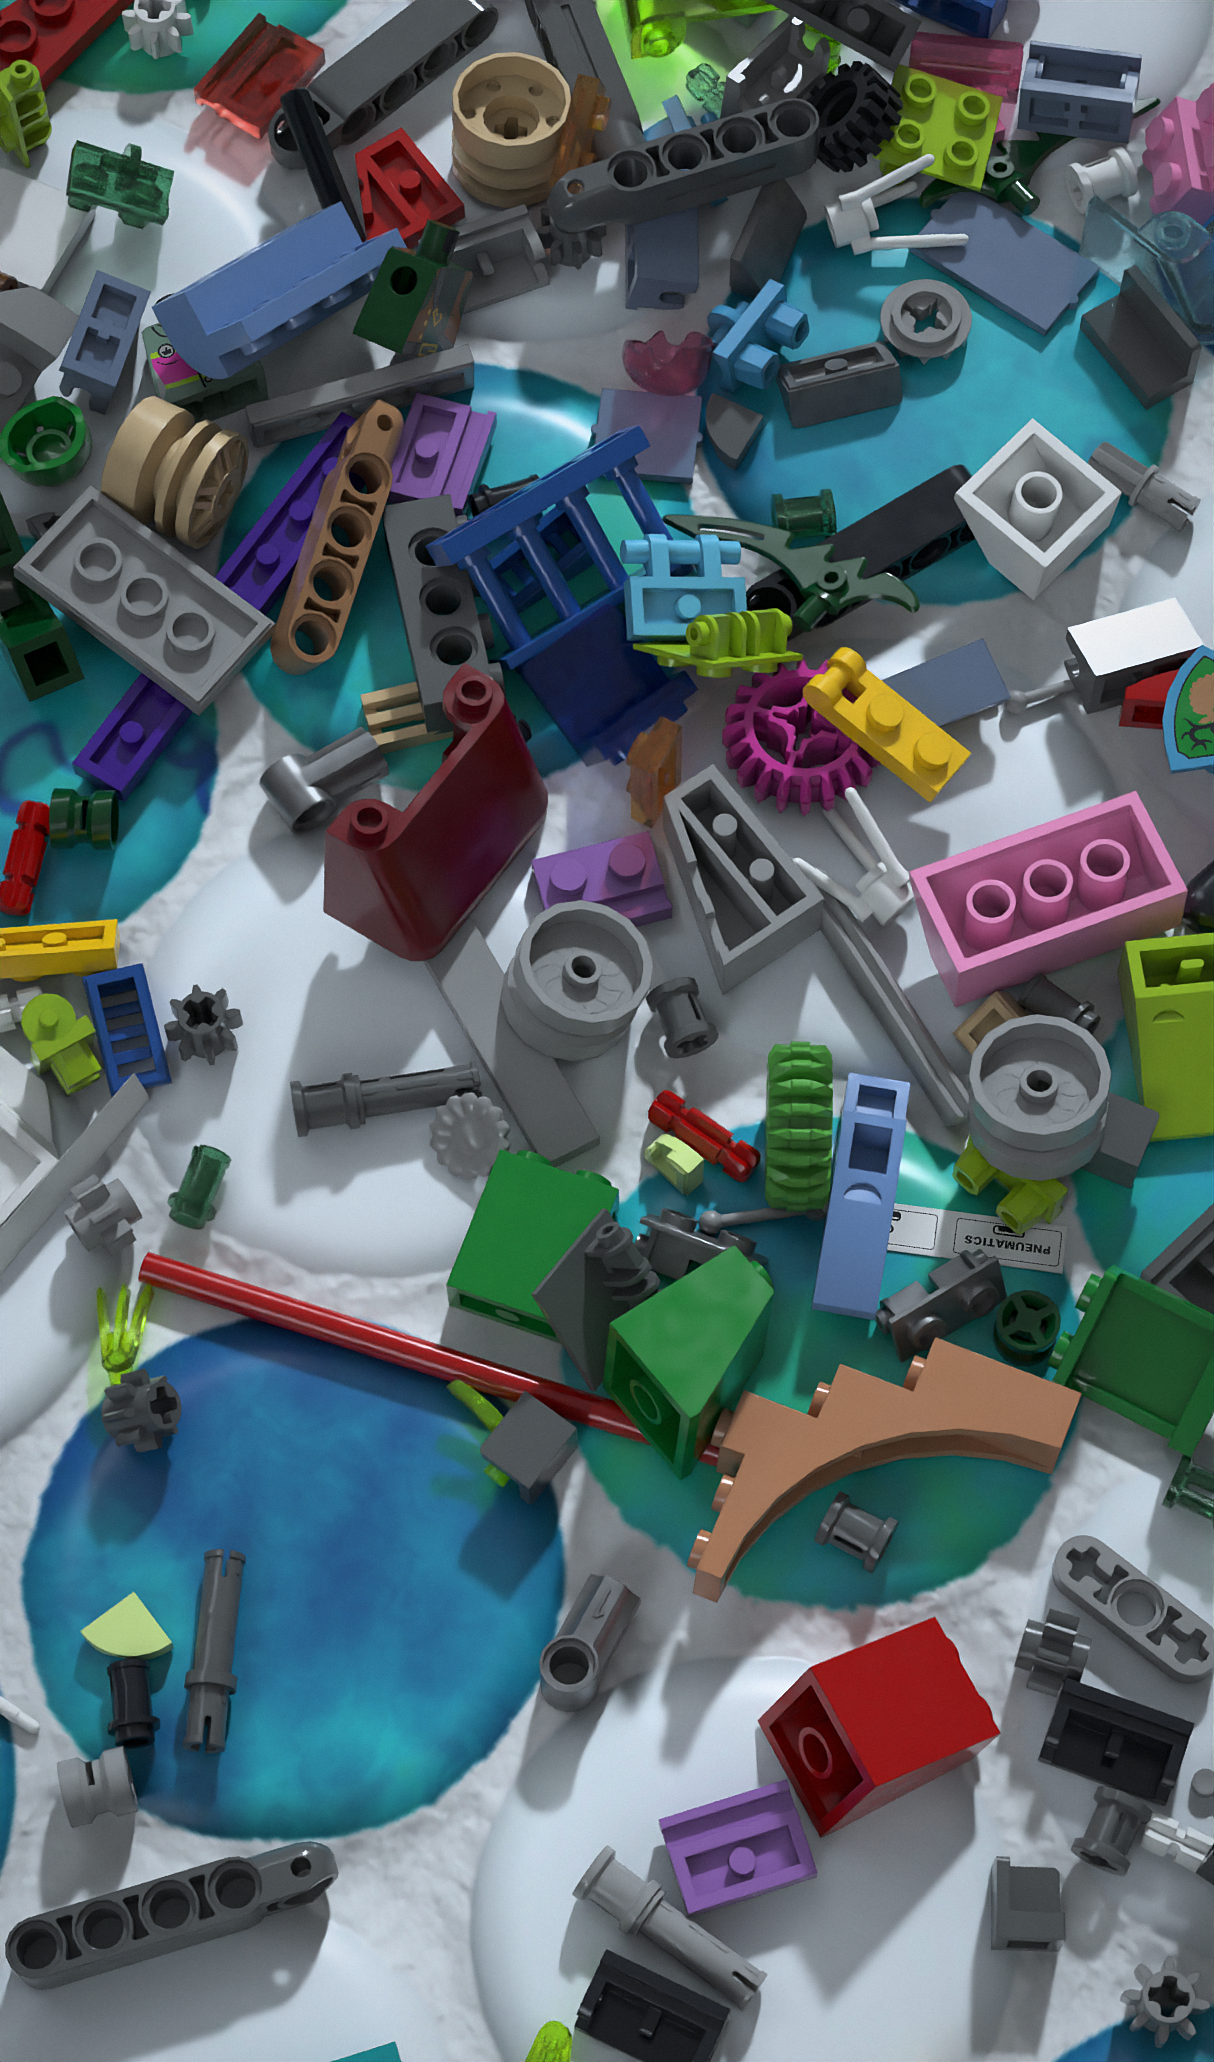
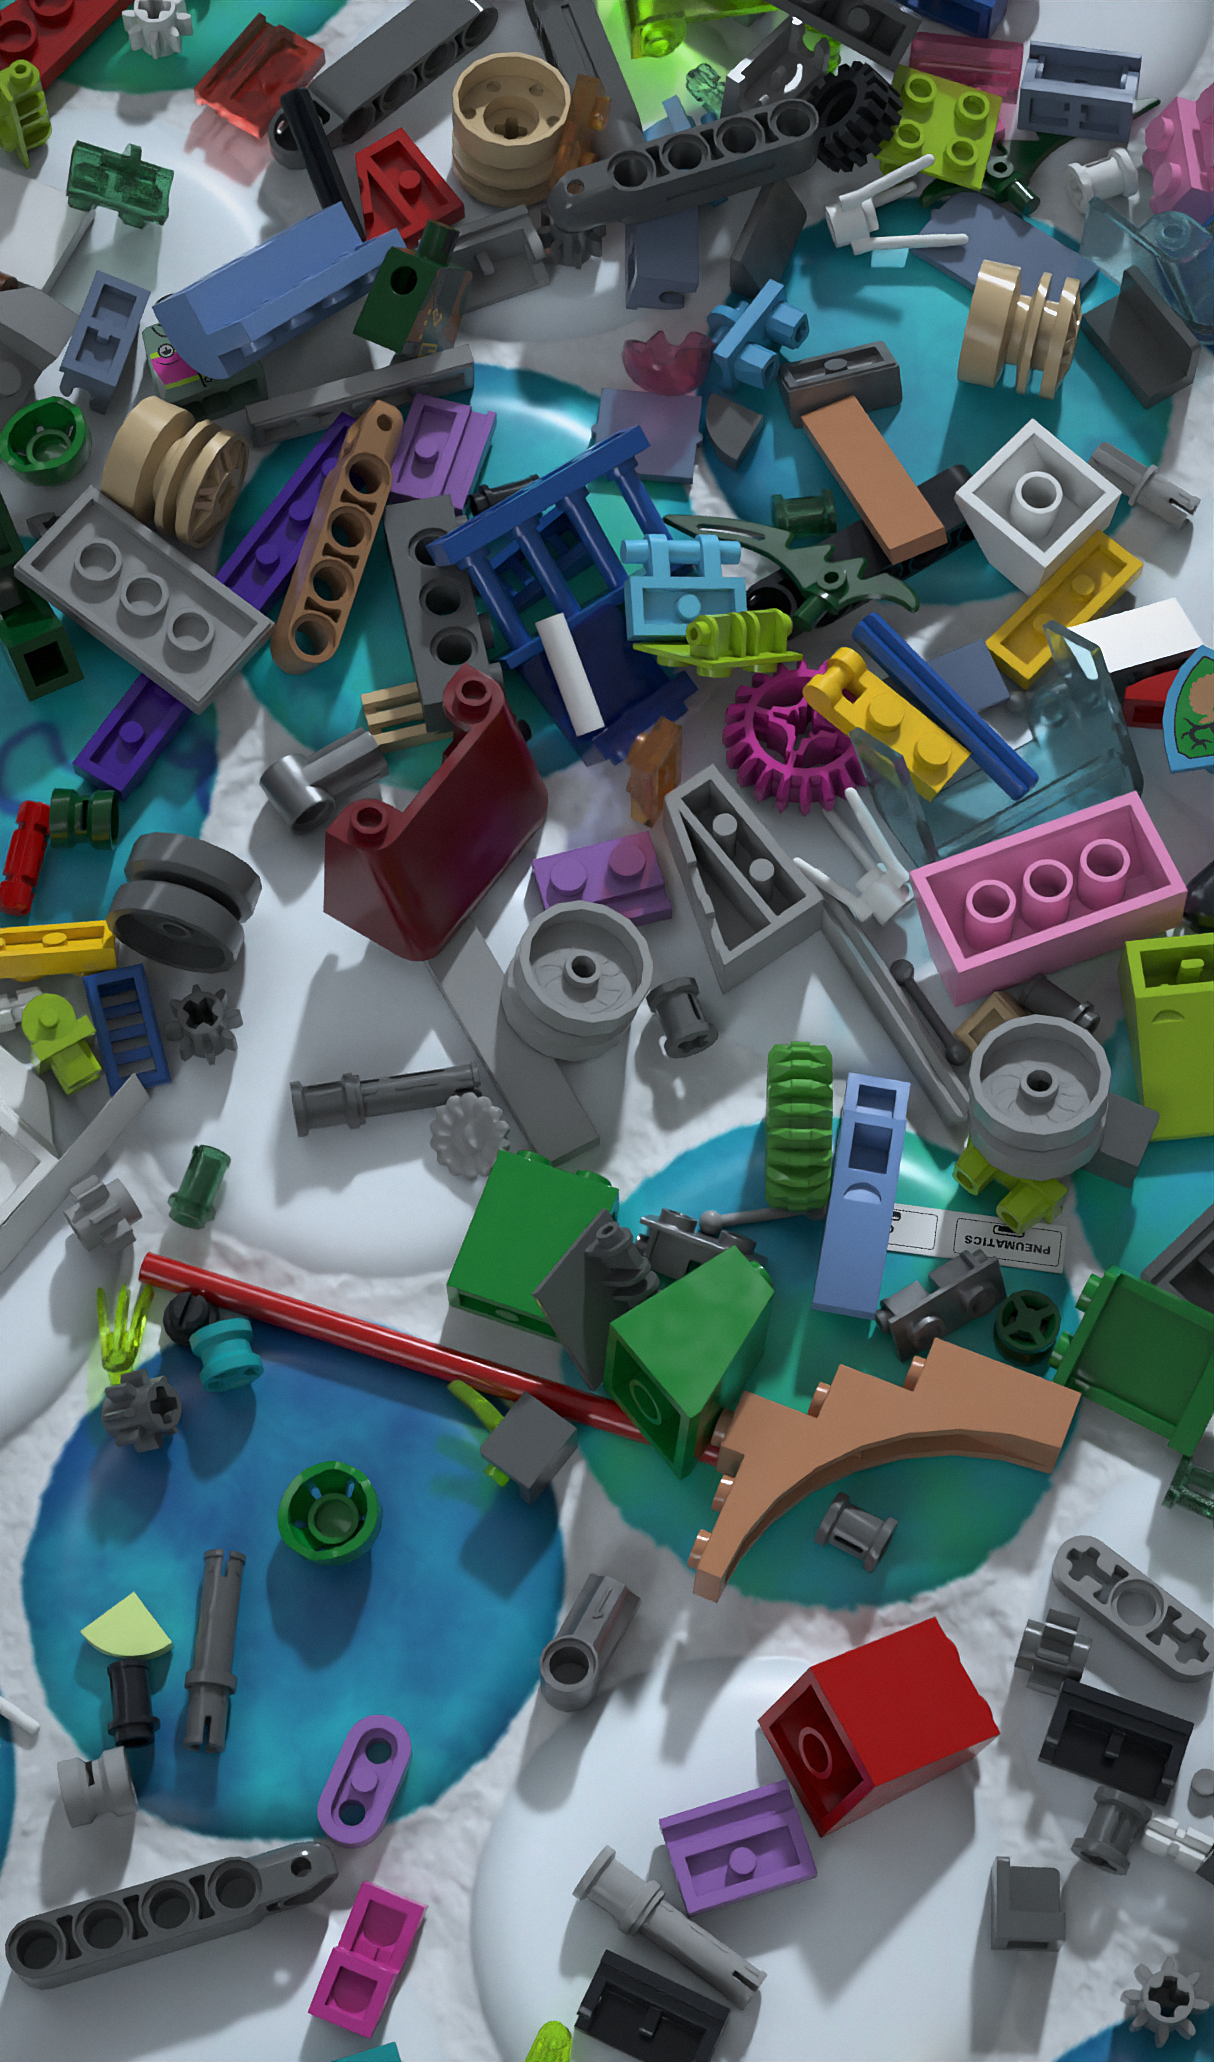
(184, 902): none -> dark grey wheel
(187, 1315): none -> black piece
(226, 1355): none -> teal wheel
(334, 1518): none -> green helmet
(364, 1783): none -> medium lavender plate
(368, 1959): none -> dark pink slope
(569, 674): none -> white piece
(676, 1162): yellowish green tile -> none
(704, 1136): red axle -> none
(874, 480): none -> nougat tile
(903, 972): none -> dark grey hinge
(918, 300): light grey gear -> none
(944, 706): none -> blue axle
(1019, 330): none -> tan wheel
(1071, 597): none -> yellow plate
(1075, 749): none -> clear light blue windscreen

